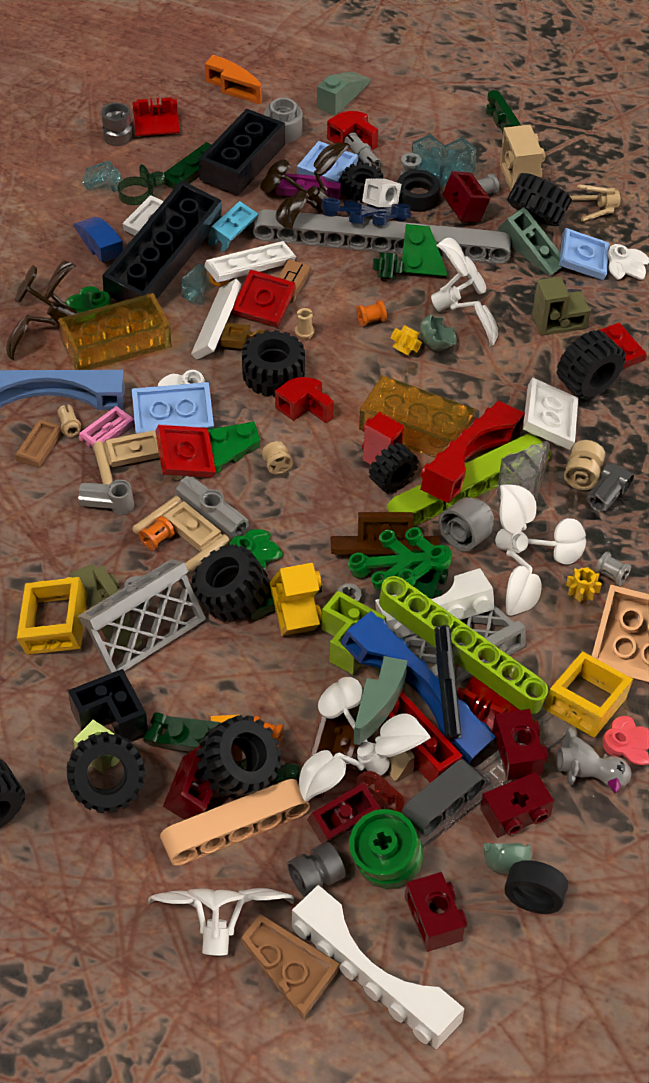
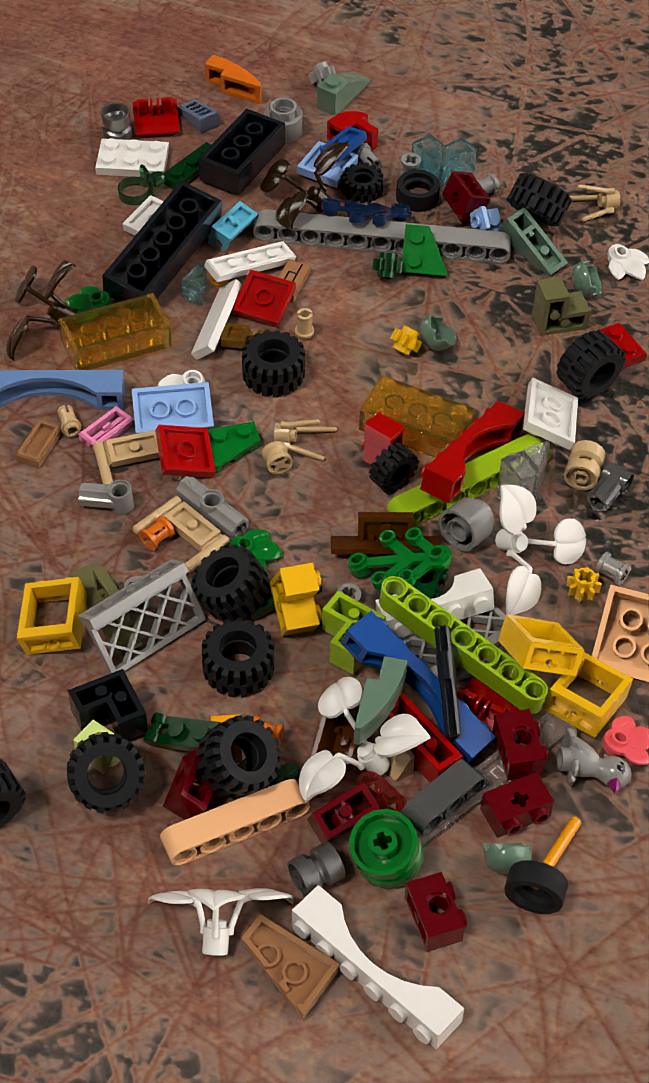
(100, 238): blue slope -> none
(101, 174): clear light blue bracket -> none
(125, 156): none -> white plate
(199, 115): none -> sand blue slope
(238, 676): none -> black tyre
(287, 433): none -> tan plant
(304, 395): red brick -> none
(306, 182): magenta hinge -> none
(321, 72): none -> light grey gear
(349, 135): none -> blue plate
(371, 313): orange bush -> none
(381, 192): white brick -> none
(449, 296): white plant -> none
(485, 219): none -> light blue bracket
(500, 110): dark green plate -> none
(520, 153): tan brick -> none
(536, 641): none -> yellow window
(561, 842): none -> light orange bar
(584, 254): light blue plate -> none
(586, 279): none -> sand green hair

